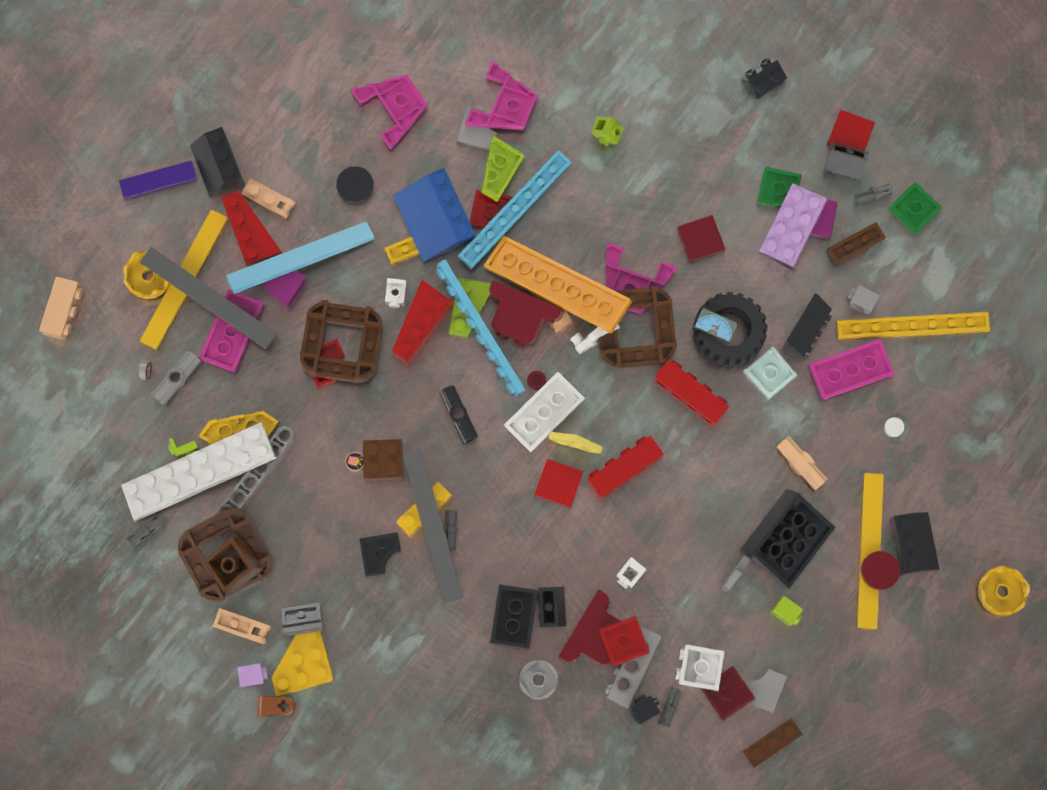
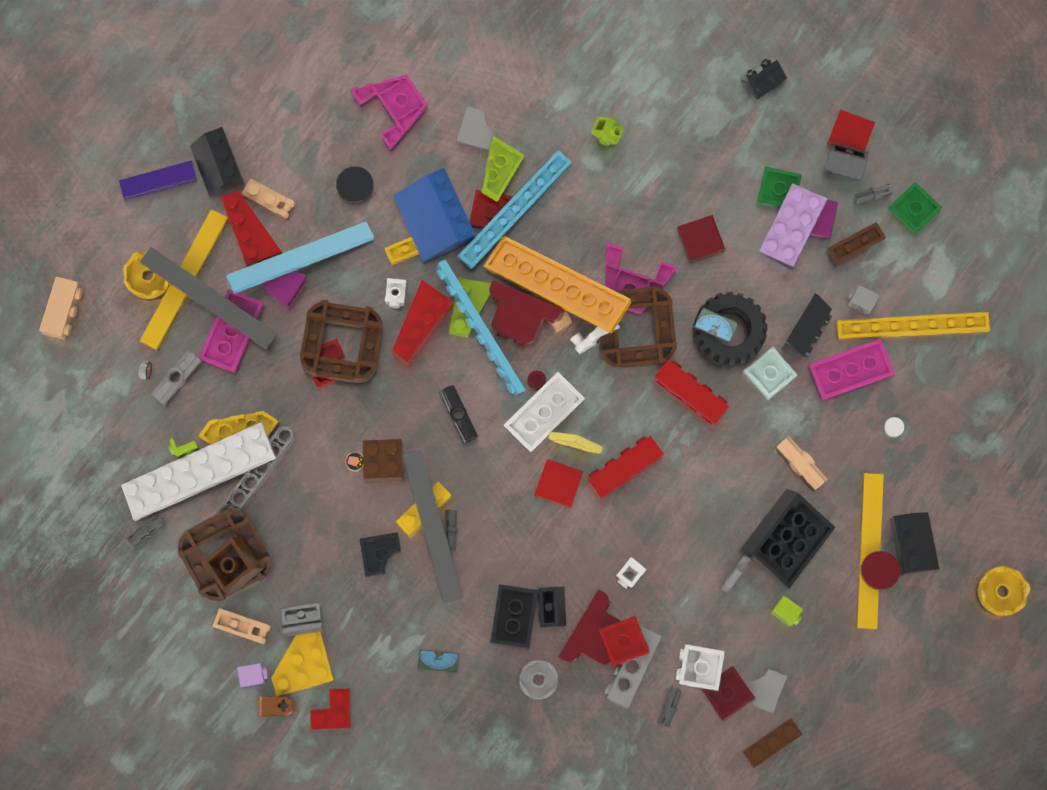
(337, 716): none -> red plate
(438, 661): none -> slope
(512, 104): dark pink wing -> none
(645, 709): black brick -> none

